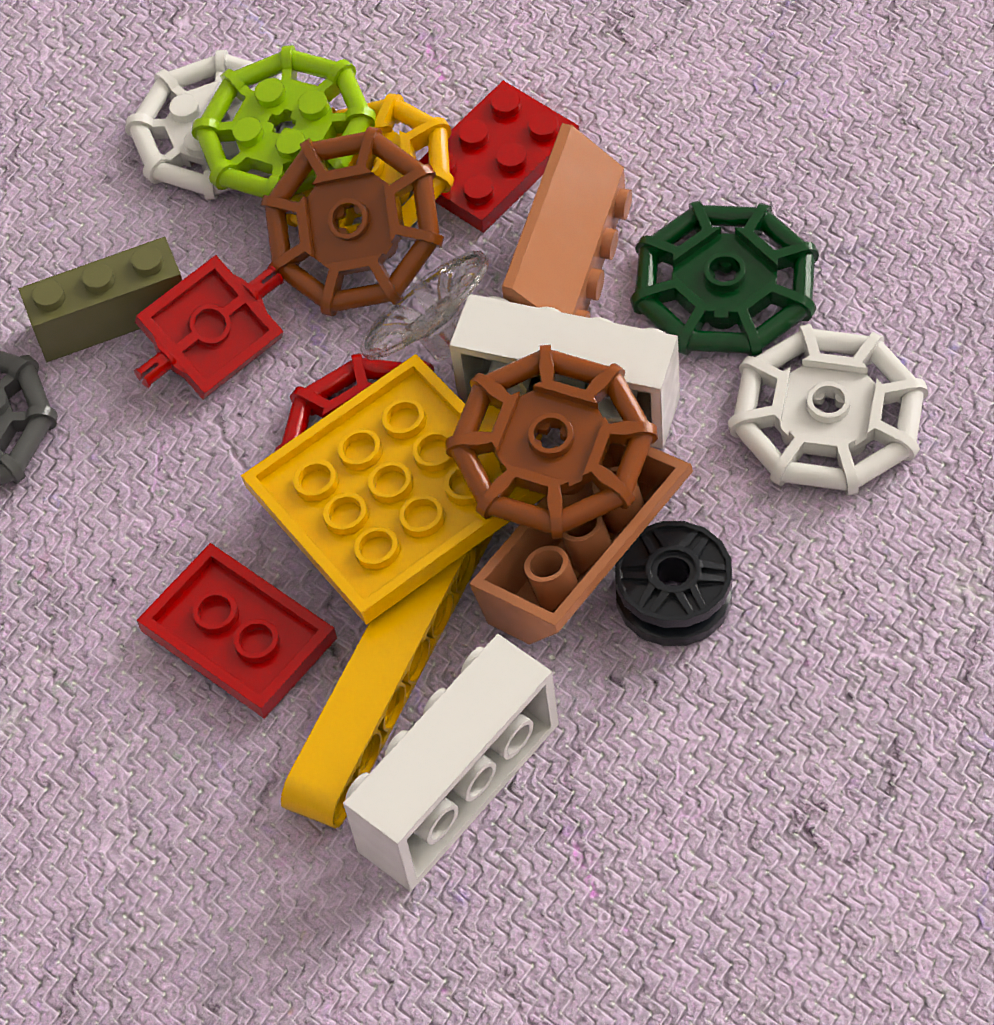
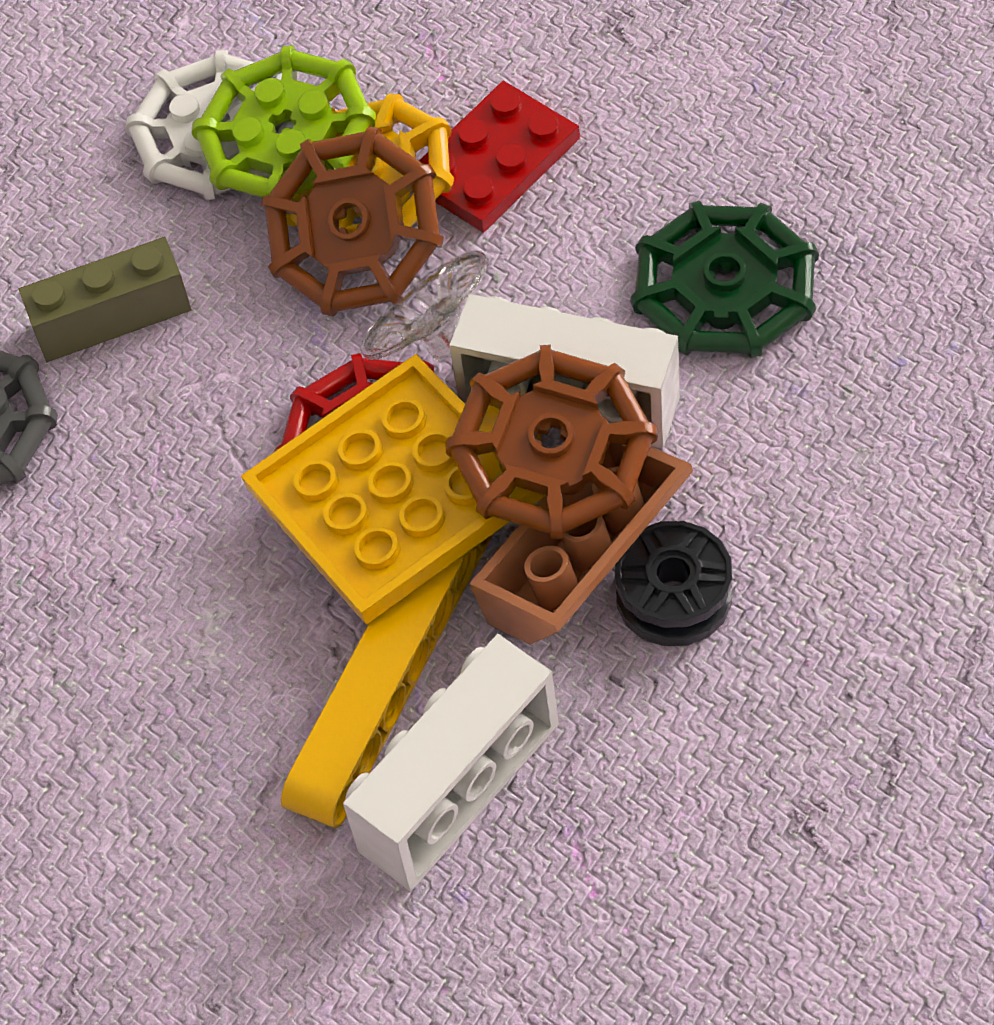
(209, 326): red plate -> none
(237, 630): red plate -> none
(569, 228): nougat slope -> none
(822, 433): white plate -> none

